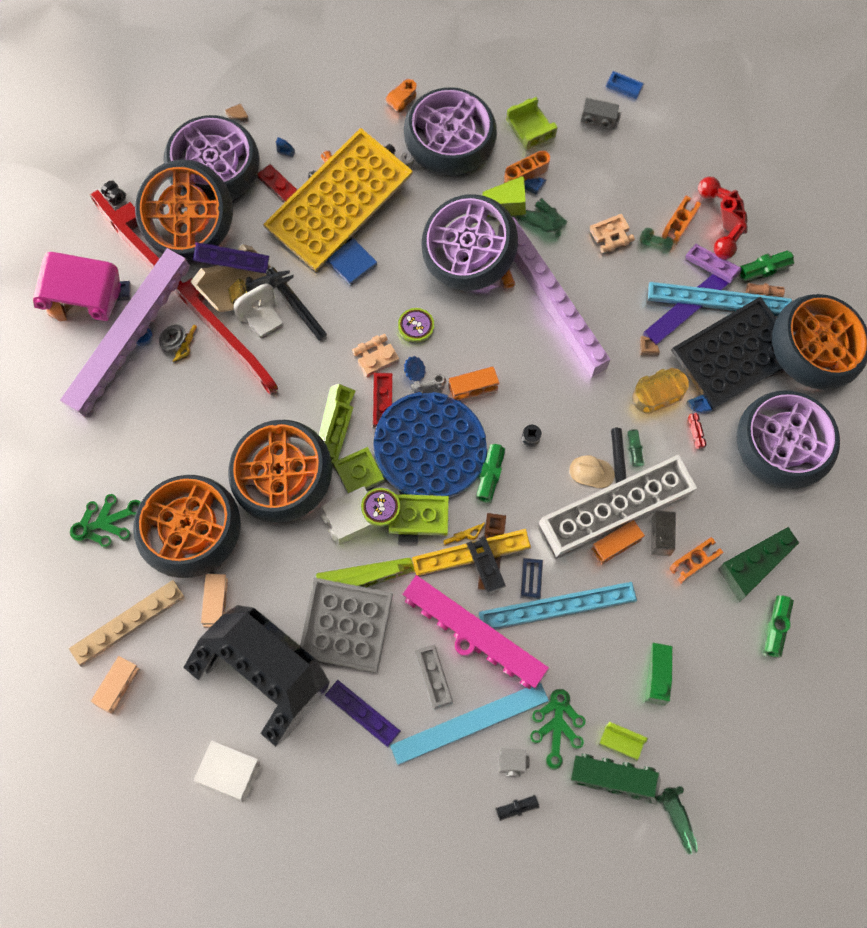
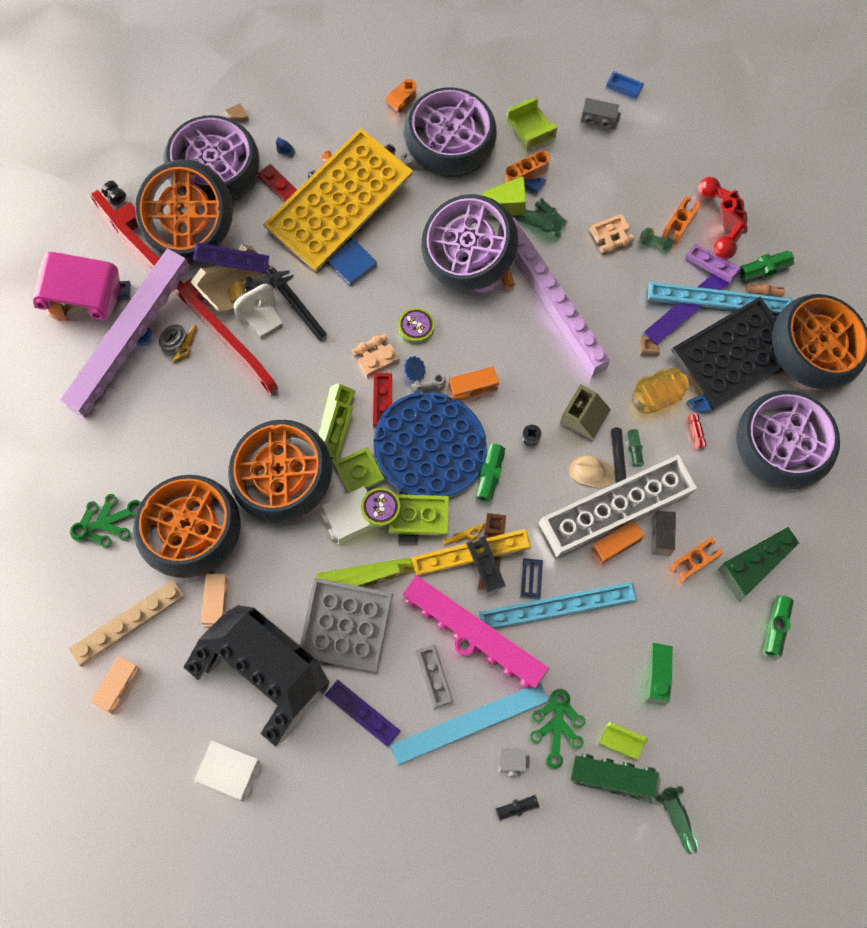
(585, 412): none -> olive slope

